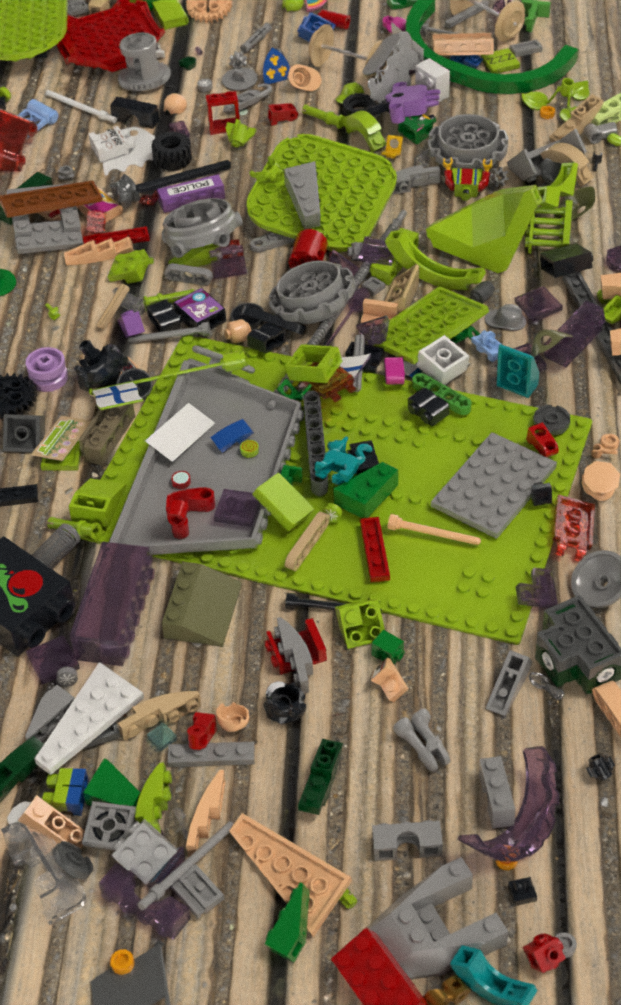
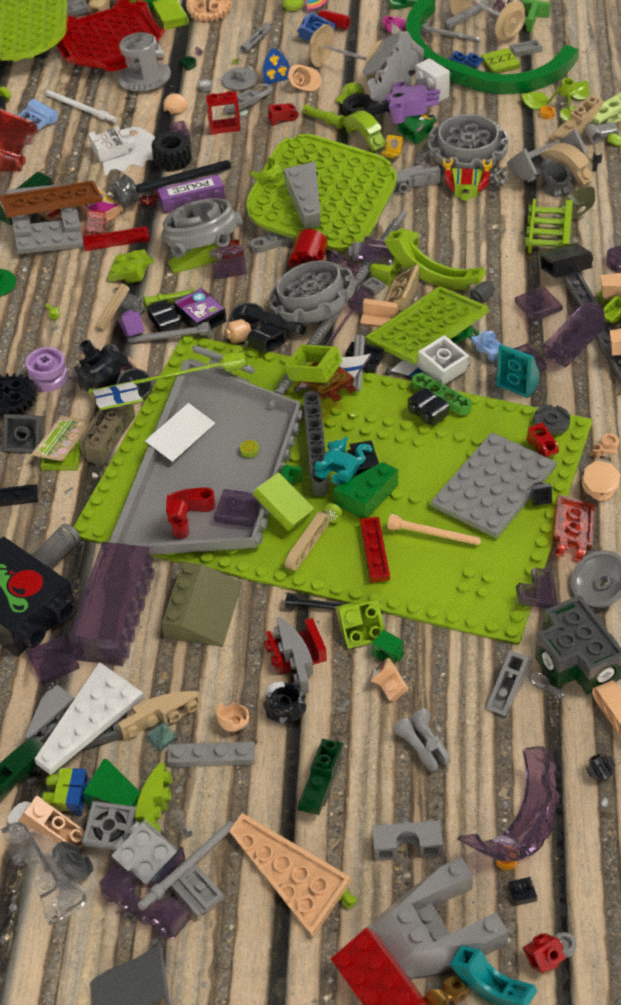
(65, 172): light grey plate -> none
(67, 676): light grey tile -> none
(82, 527): lime pin -> none
(95, 253): light nougat slope -> none
(96, 501): lime slope -> none
(122, 961): light orange tile -> none
(145, 112): black arch -> none
(181, 479): tile -> none
(199, 275): light grey beam -> none
(202, 730): red leg -> none
(207, 809): light nougat slope -> none
(231, 434): blue slope -> none
(238, 60): light grey gear -> none
(238, 133): lime brick -> none
(290, 931): green slope -> none
(295, 394): green bracket -> none
(375, 330): wing -> none
(394, 370): dark pink beam -> none
(463, 44): light nougat fence -> none
(487, 229): lime panel -> none
(499, 797): light grey arch -> none
(506, 317): light grey piece -> none
(556, 336): olive piece -> none
(561, 187): lime arch -> none

